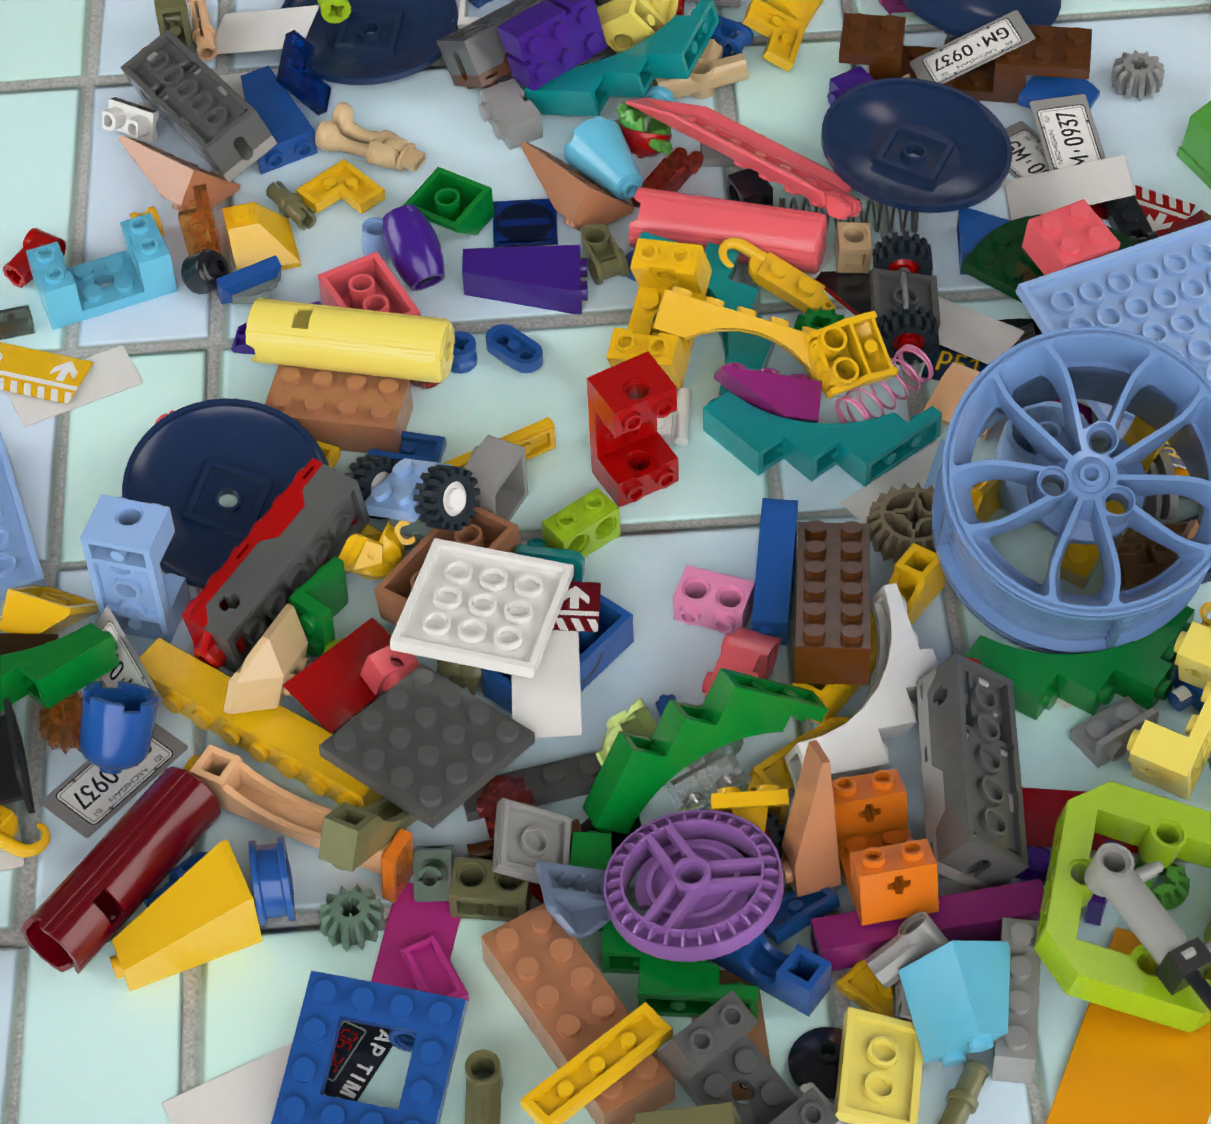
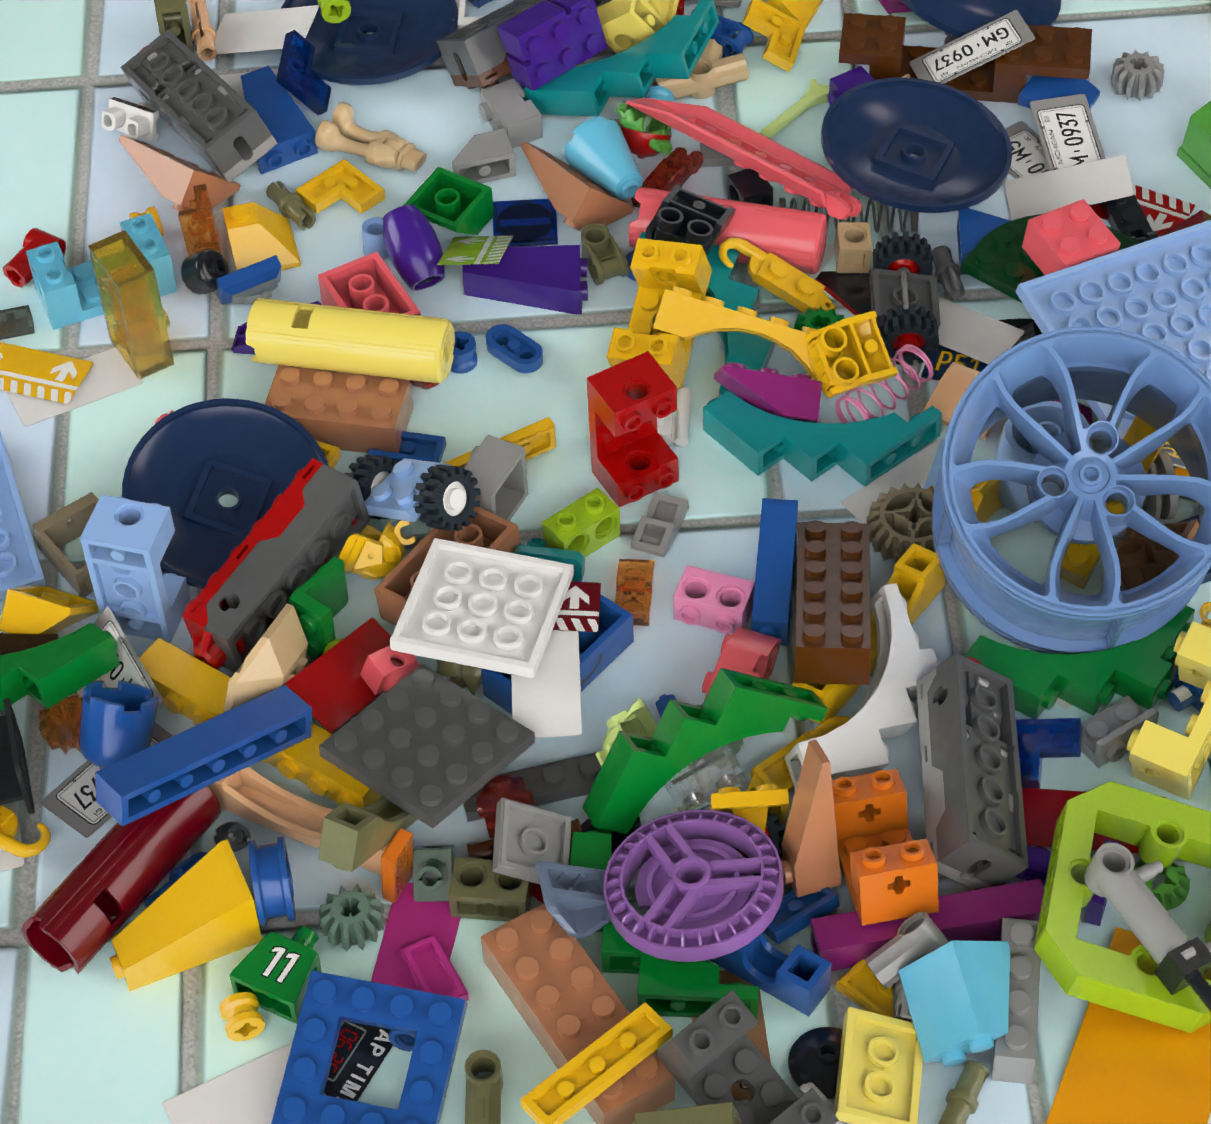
(55, 532): none -> dark tan window
(131, 304): none -> clear yellow brick
(202, 755): none -> blue brick
(239, 831): none -> black pin
(242, 1016): none -> yellow wheel
(279, 972): none -> green torso
(475, 250): none -> lime sticker
(486, 158): none -> light grey slope
(635, 588): none -> clear orange slope
(660, 525): none -> light grey slope
(689, 219): none -> black slope
(814, 95): none -> yellowish green piece
(948, 272): none -> dark grey axle
(1045, 740): none -> clear blue plate

